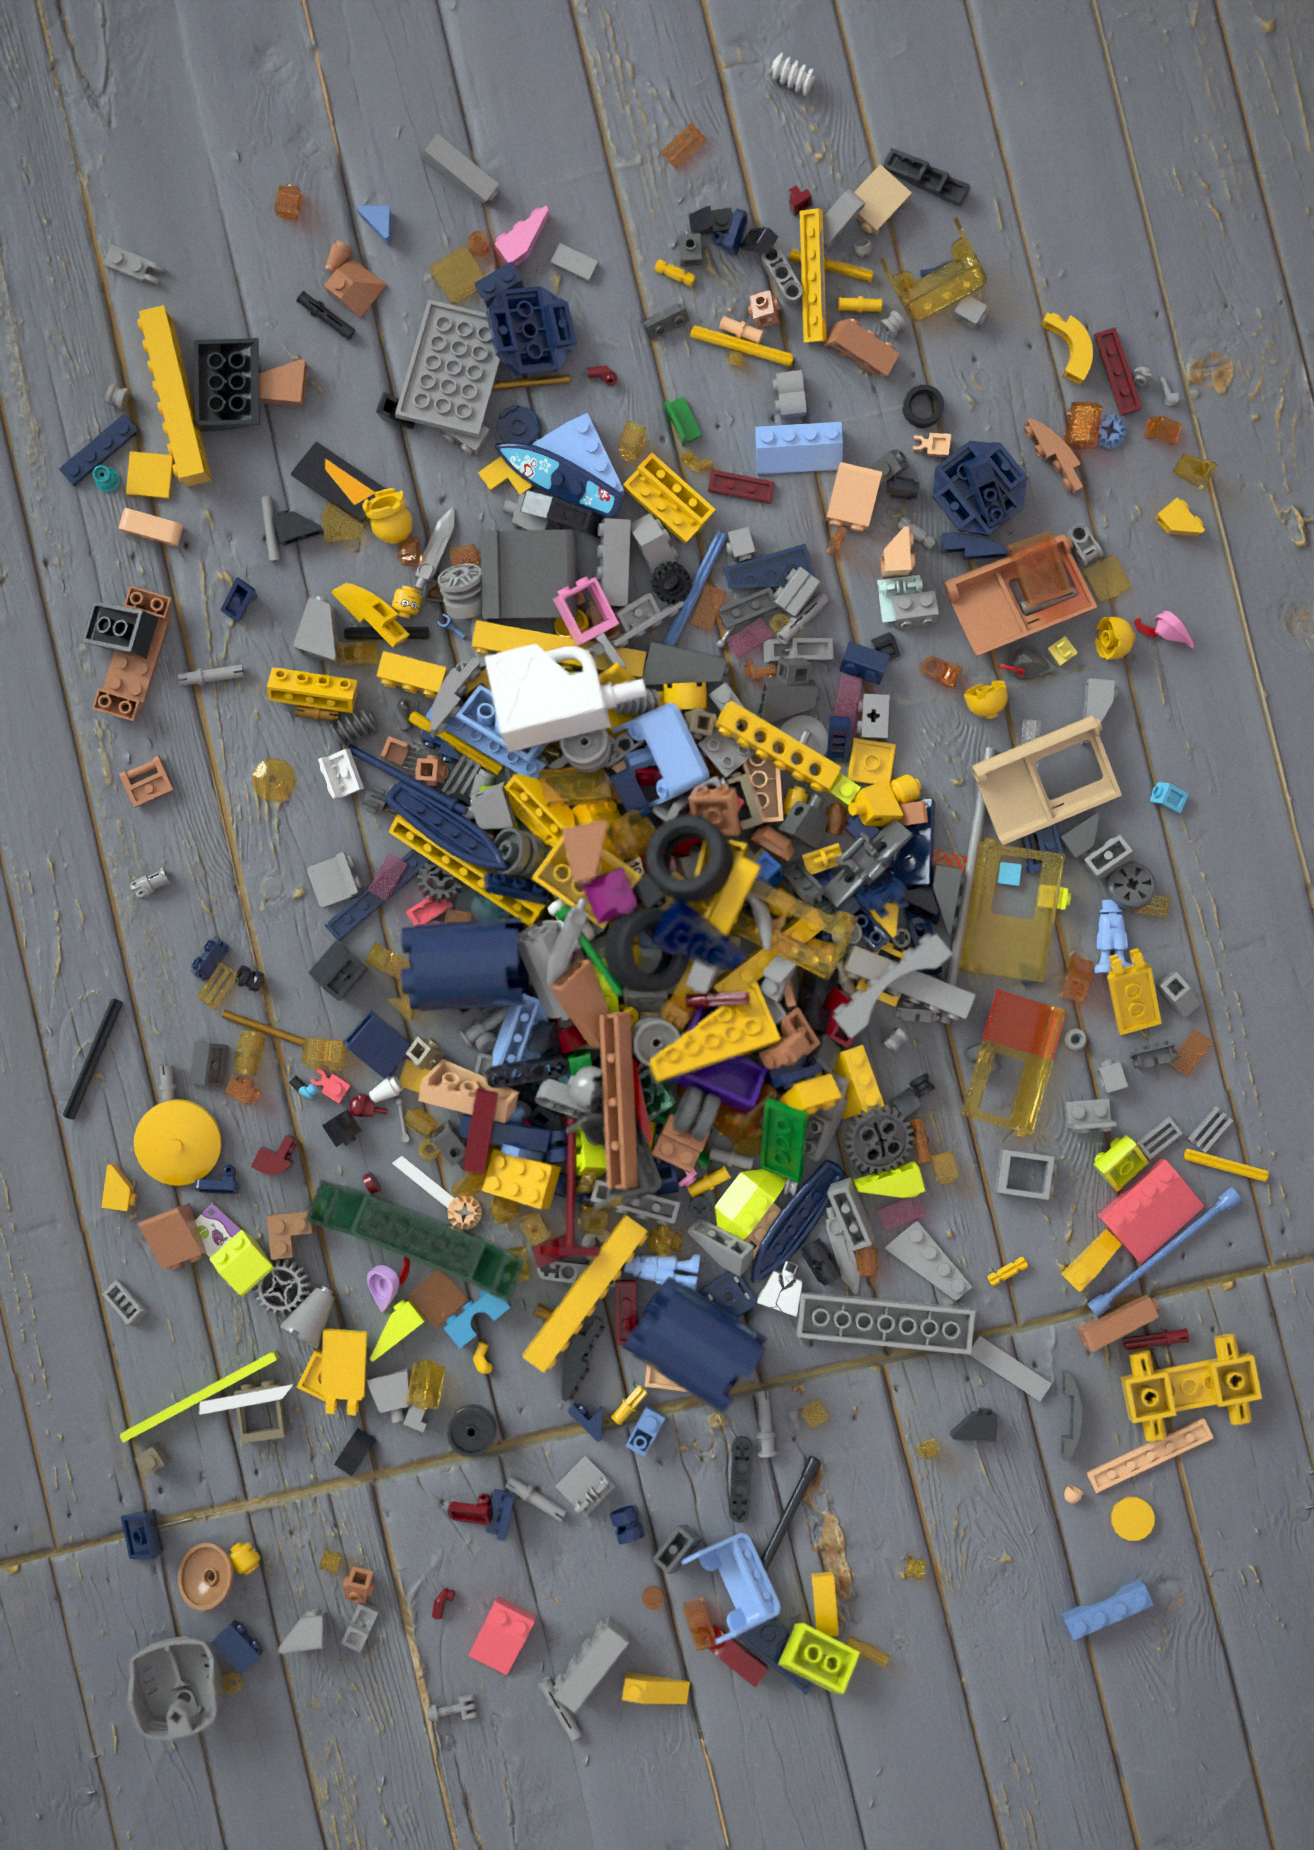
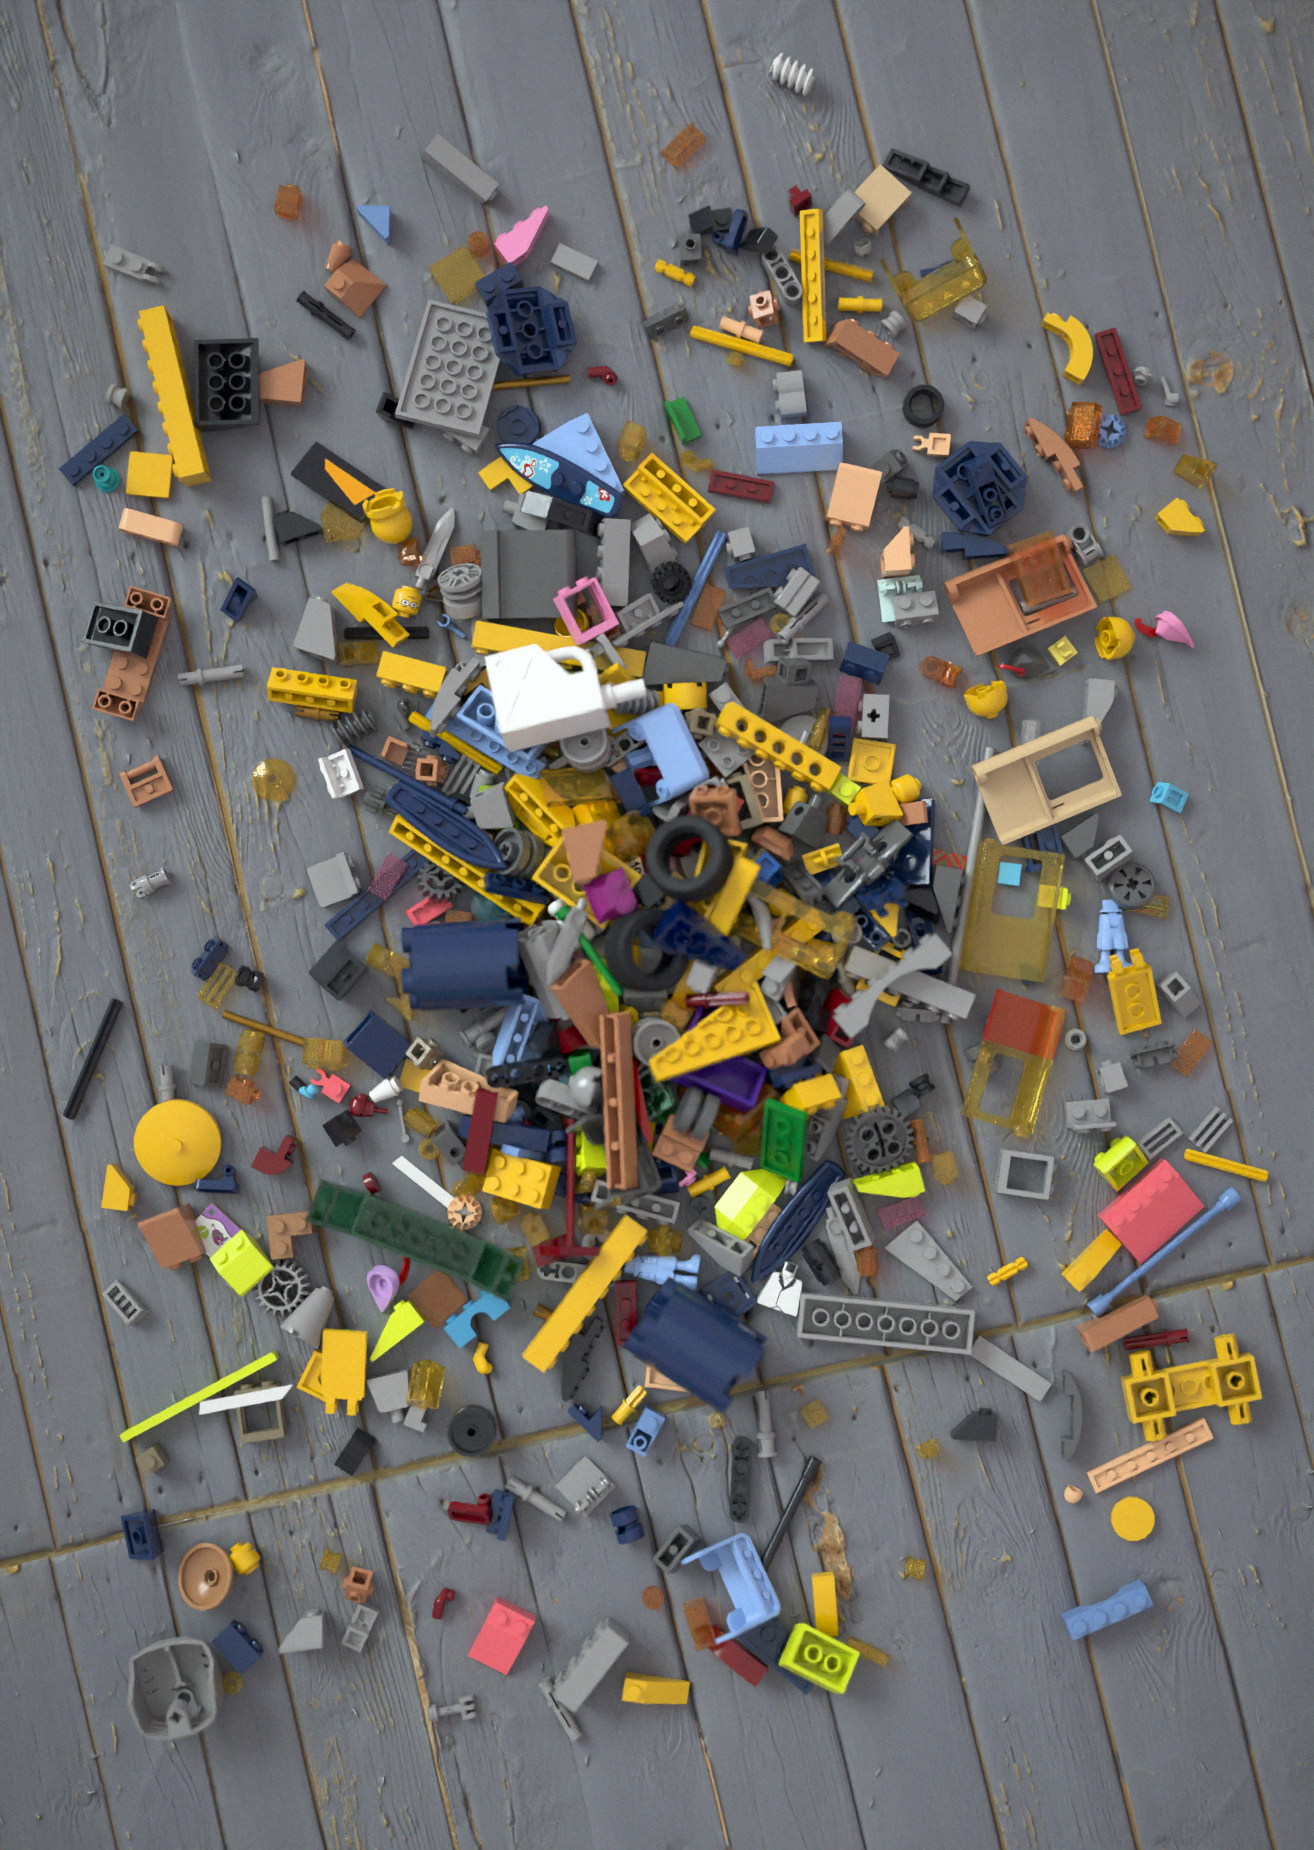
(820, 729): none -> clear yellow pin

